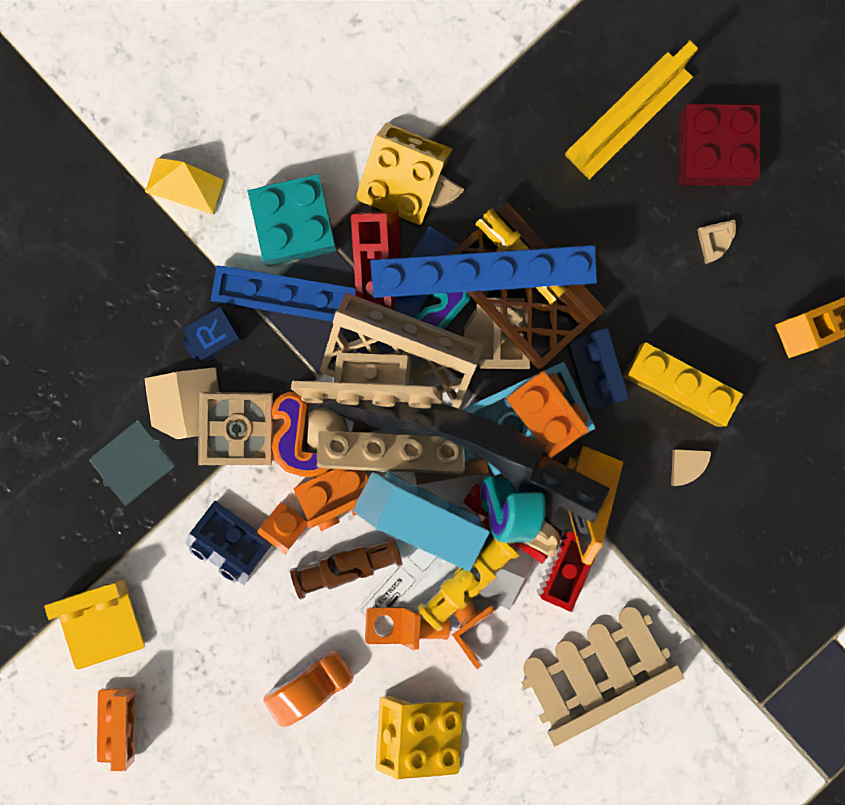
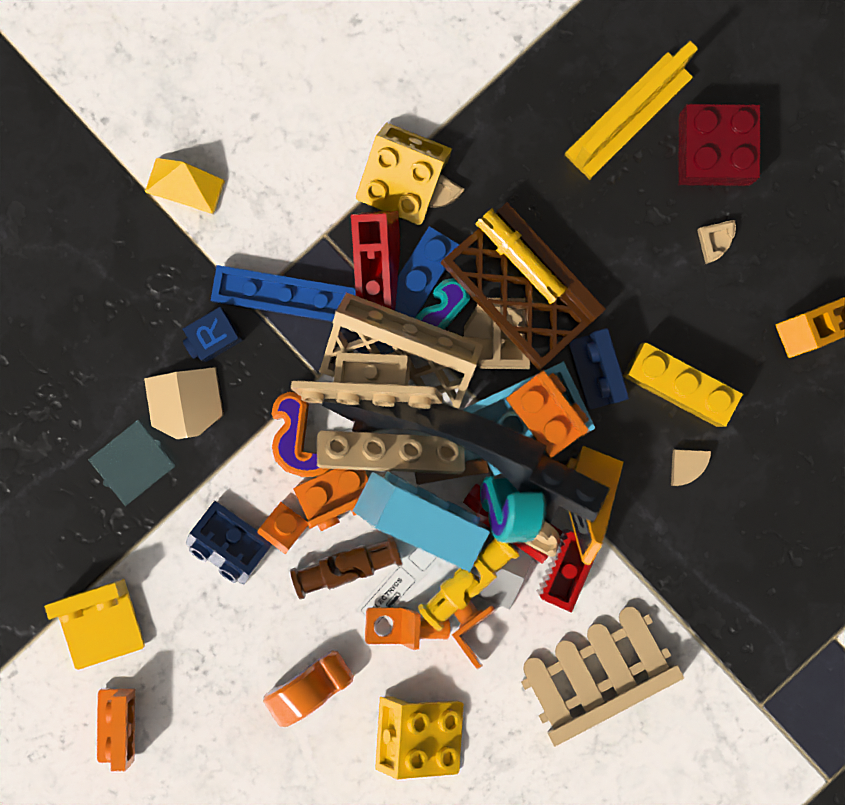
(235, 428): tan piece -> none
(292, 220): teal brick -> none
(324, 420): tan piece -> none
(483, 271): blue plate -> none

